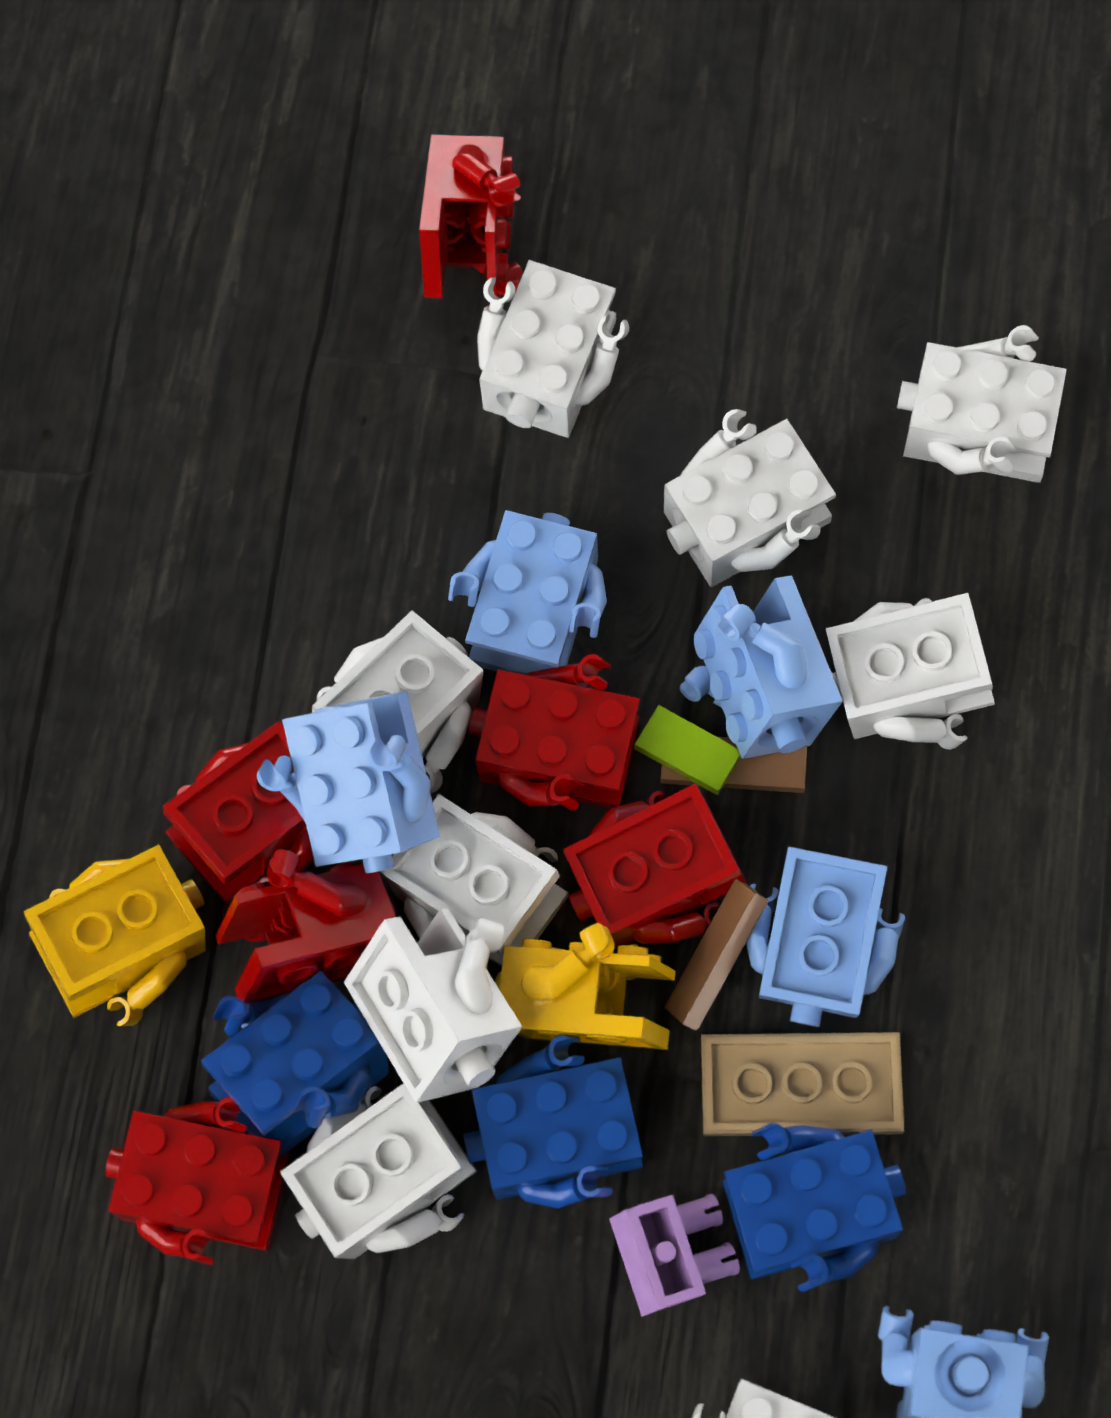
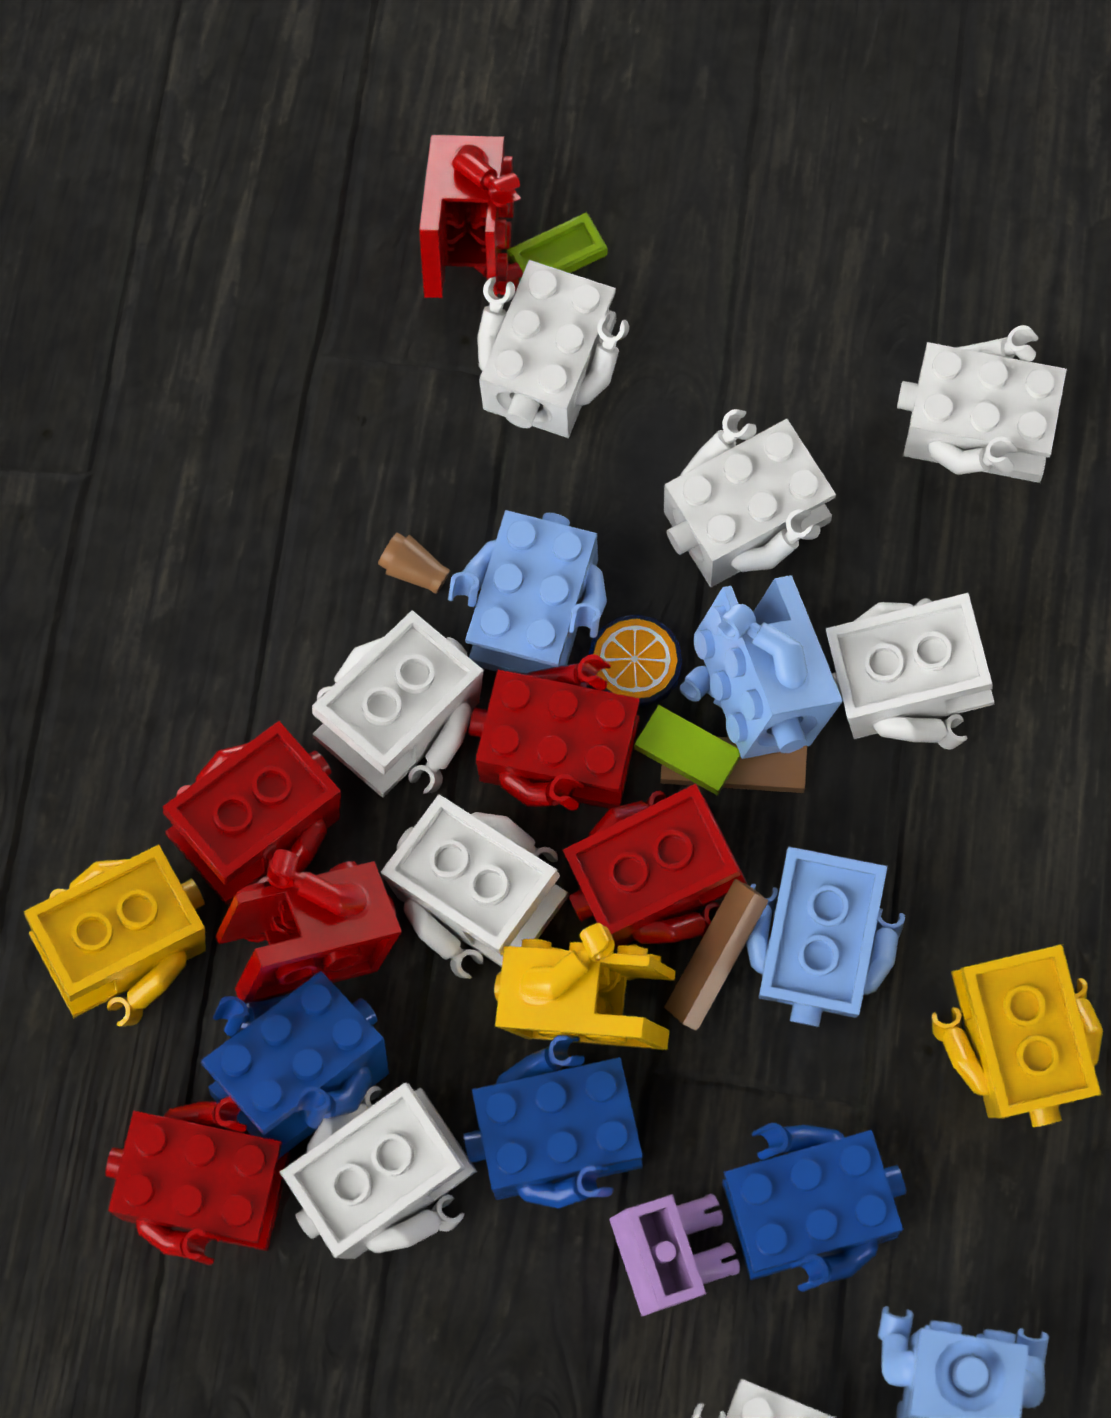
(357, 781): light blue torso -> none
(413, 563): none -> medium nougat cone
(435, 1003): white torso -> none
(562, 247): none -> lime tile
(641, 656): none -> light orange tile
(802, 1080): tan tile -> none
(1026, 1035): none -> yellow torso

